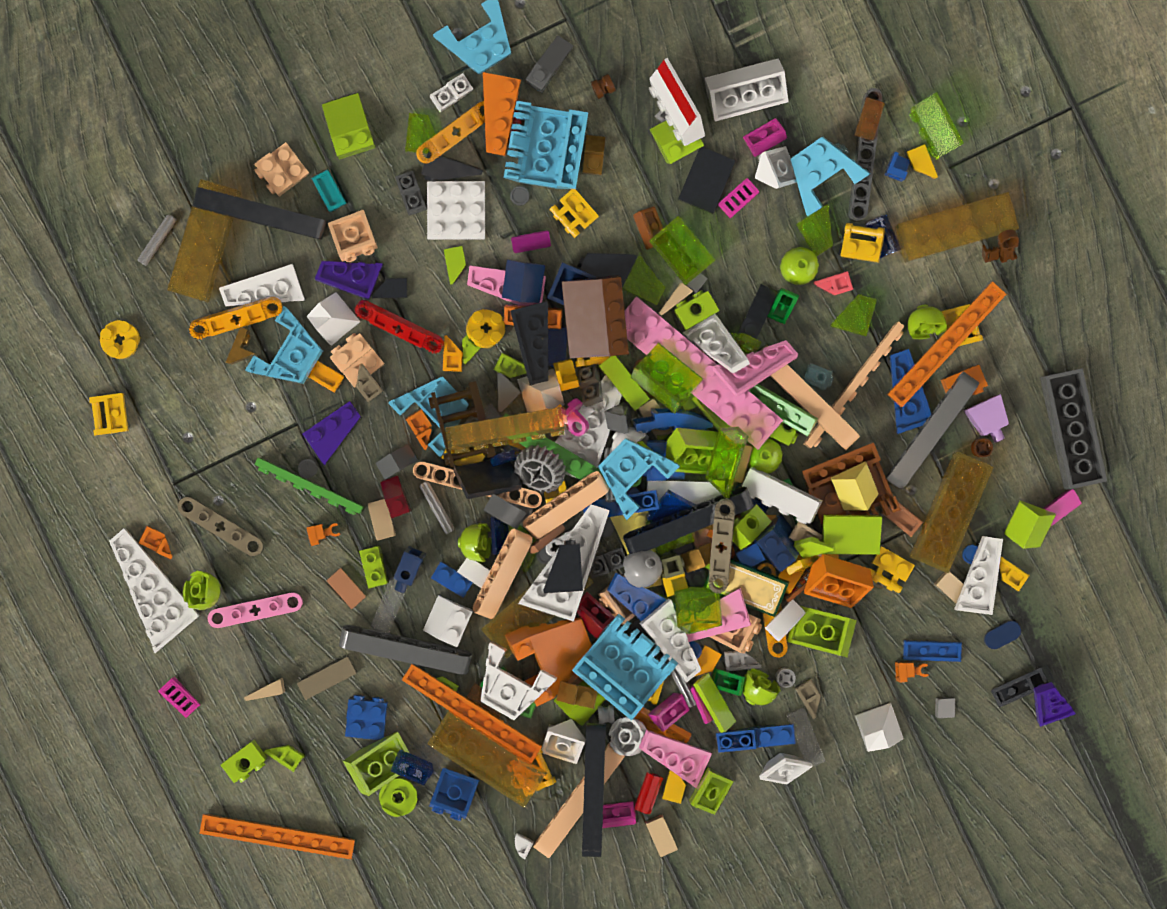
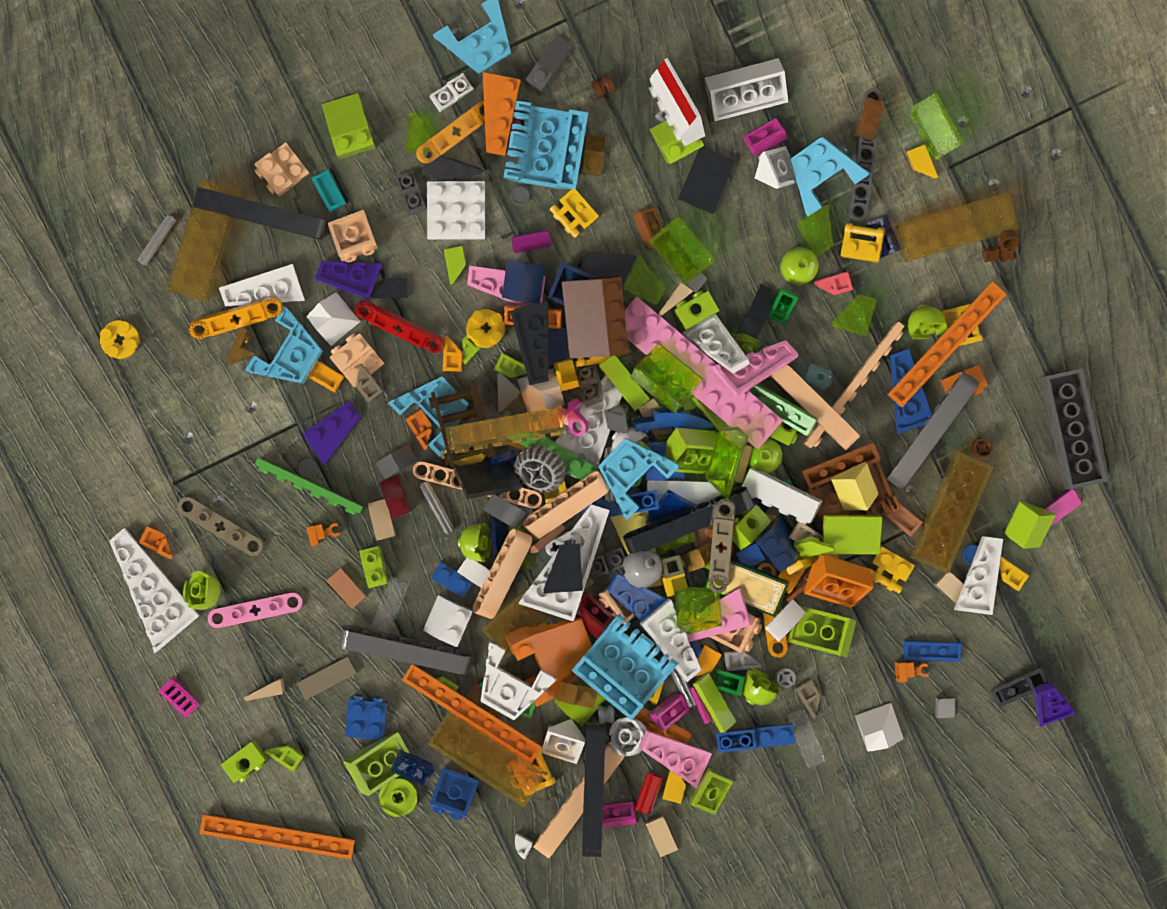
(115, 414): yellow plate -> none
(411, 562): dark blue torso -> none
(750, 186): dark pink slope -> none
(784, 768): white slope -> none
(897, 167): blue panel -> none
(989, 417): lavender torso -> none
(1002, 634): dark blue tile -> none

